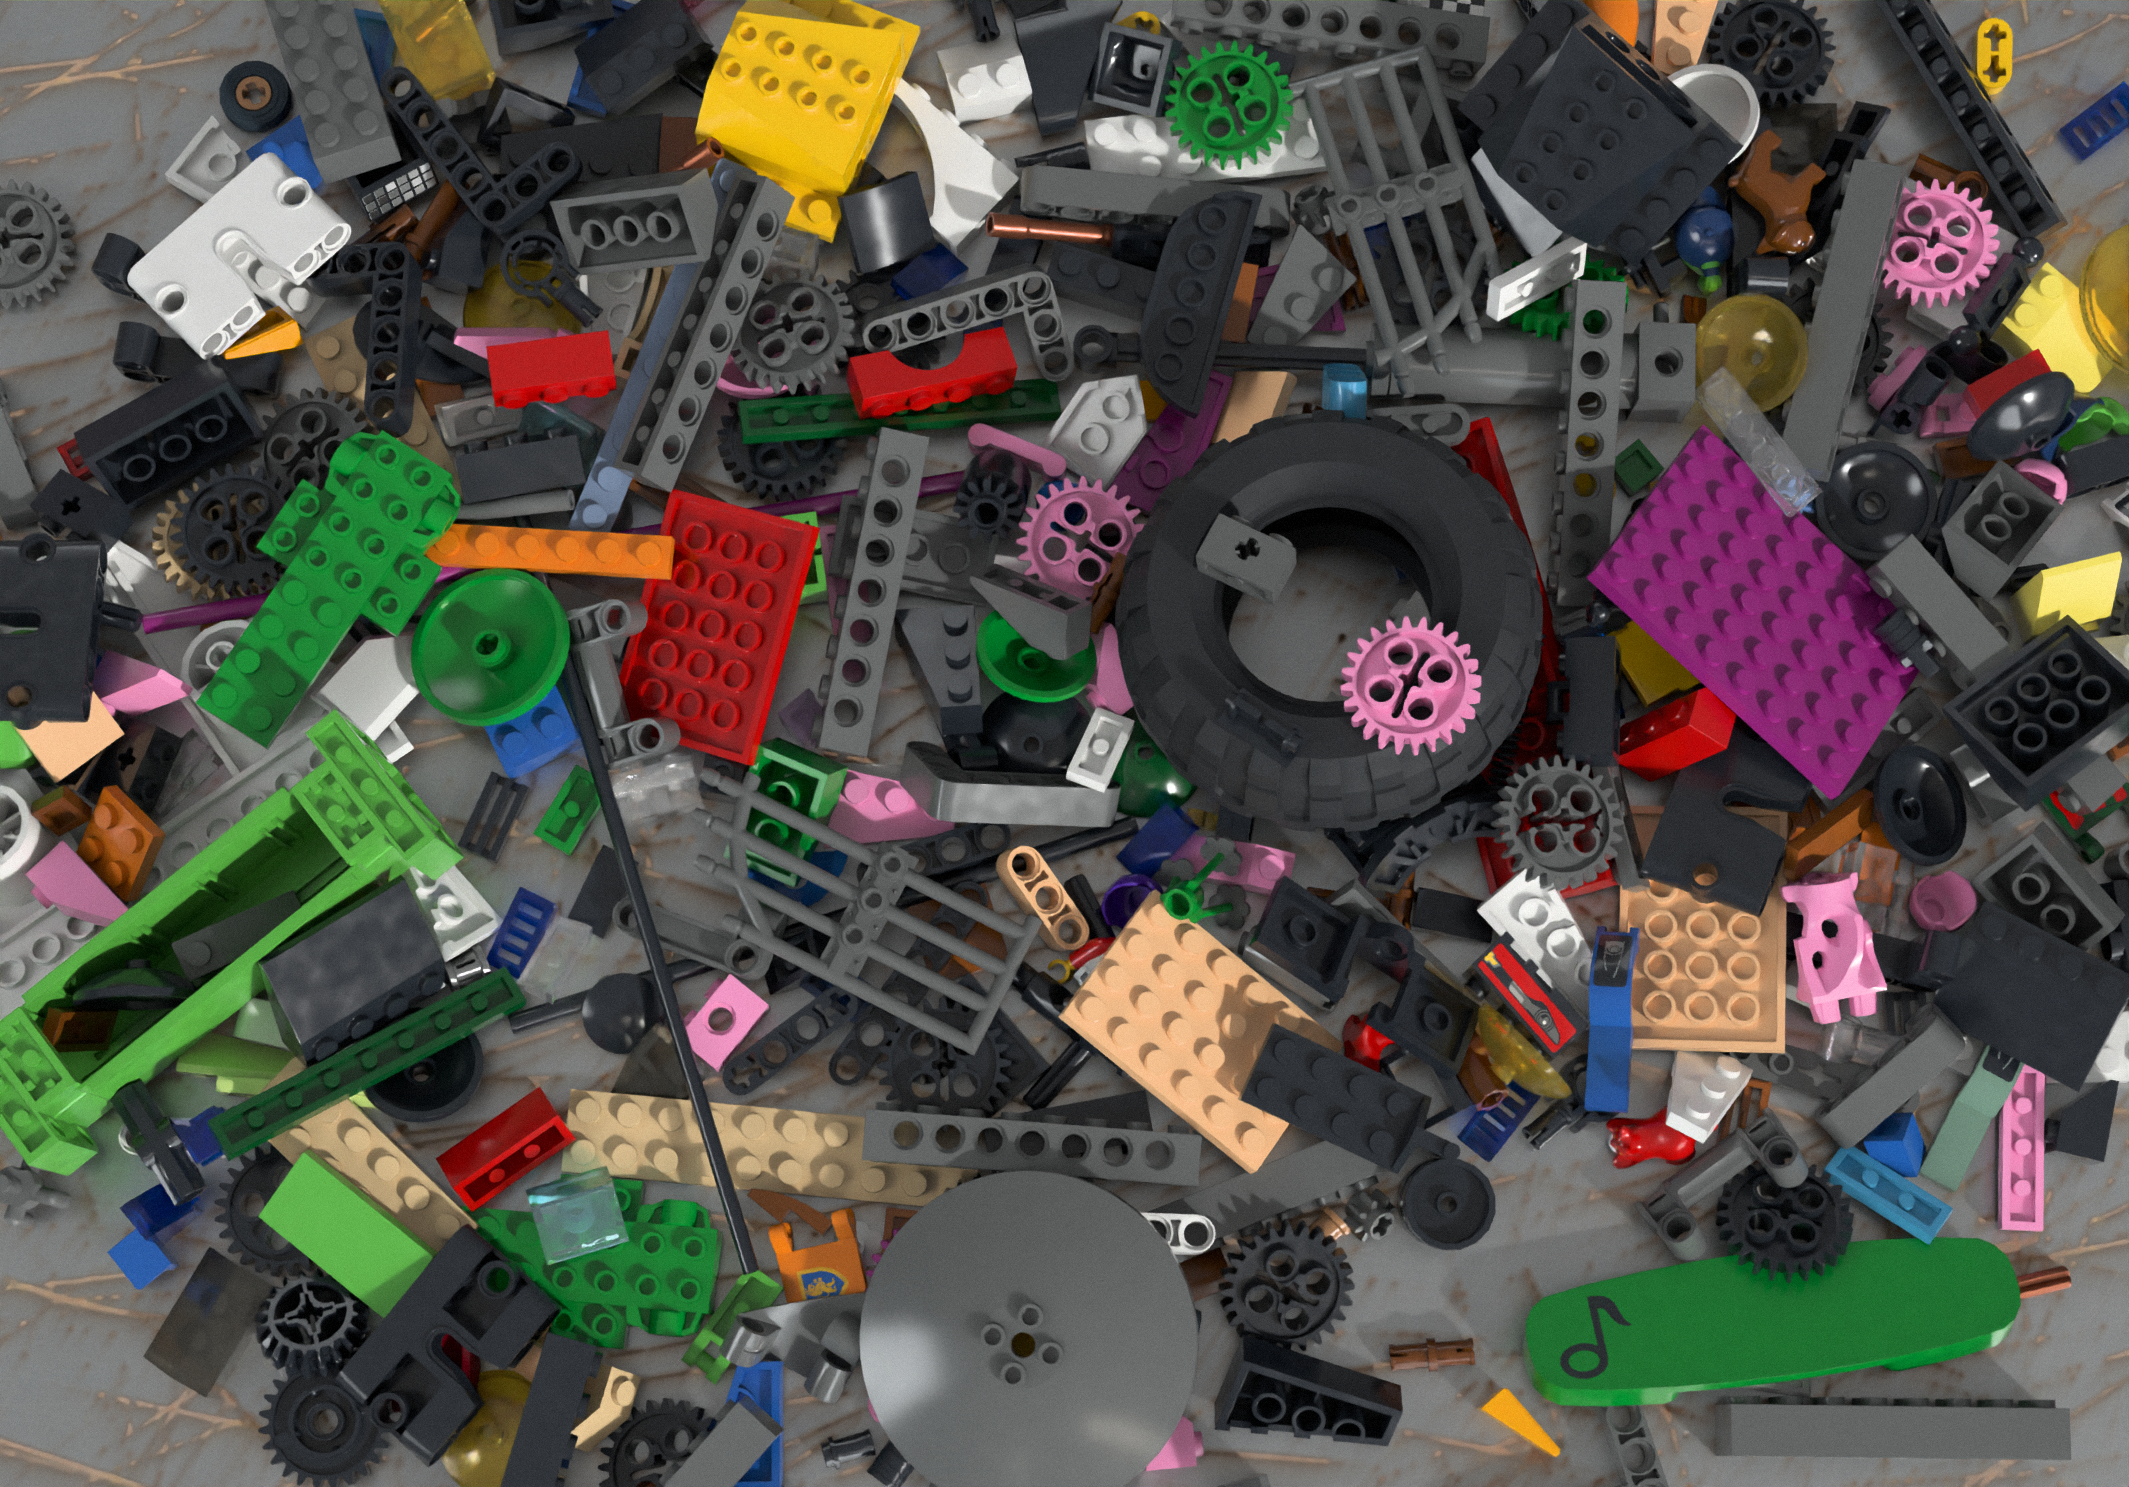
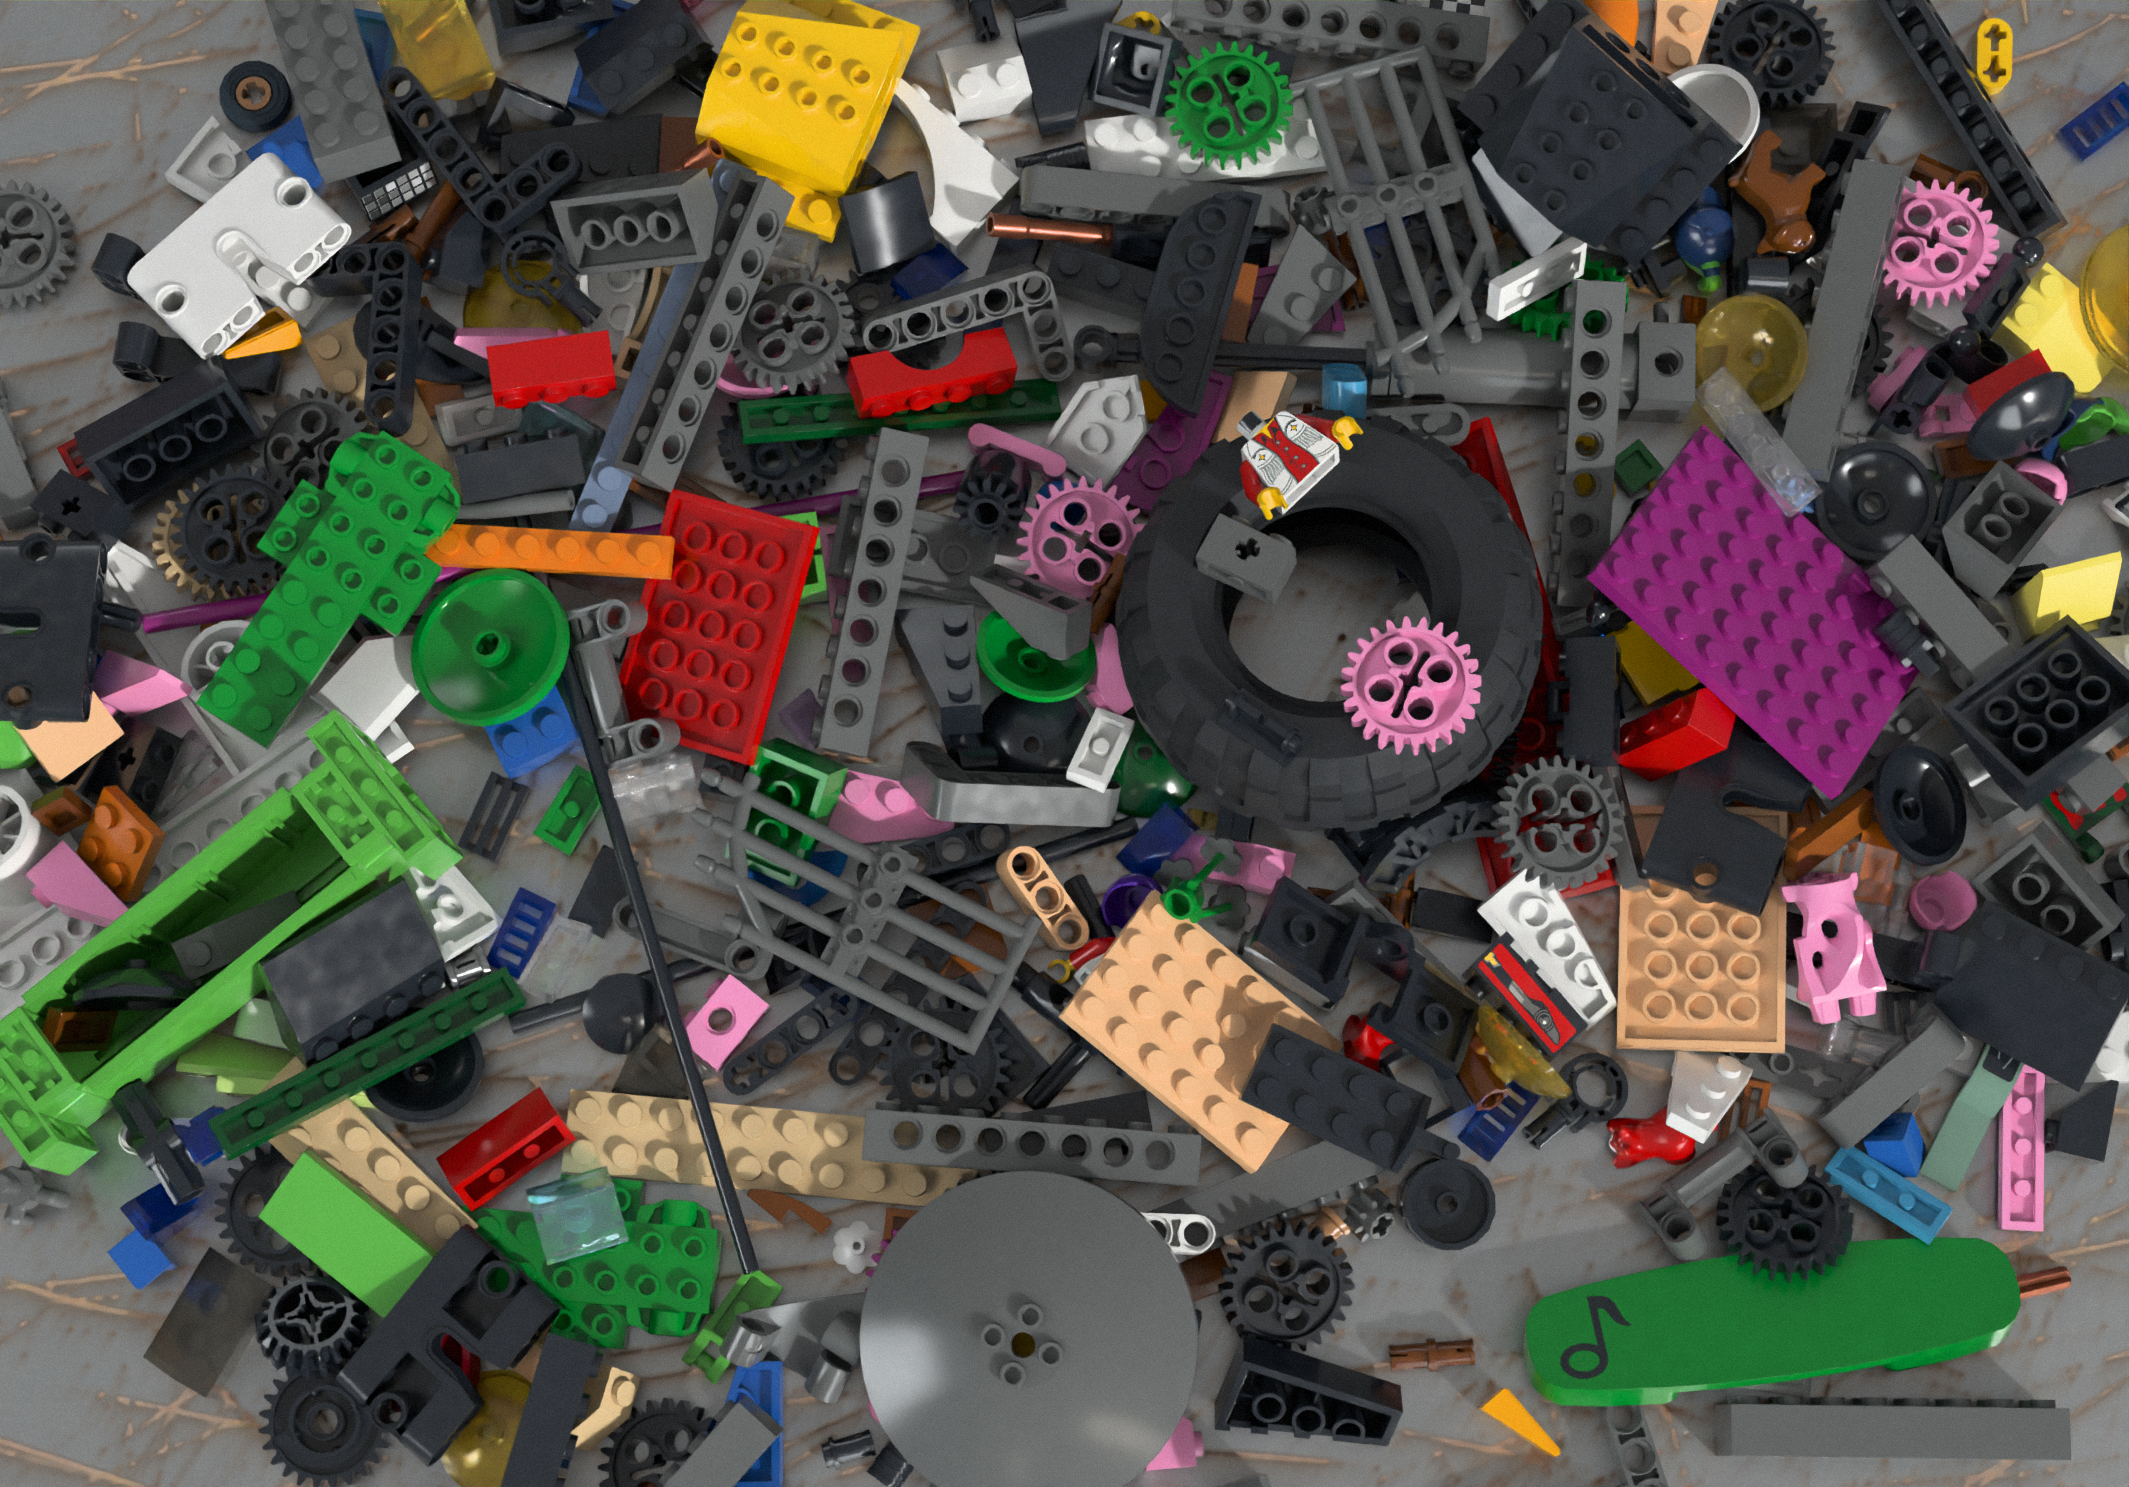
(824, 1268): orange flag -> none
(1289, 456): none -> torso
(1610, 1020): blue piece -> none

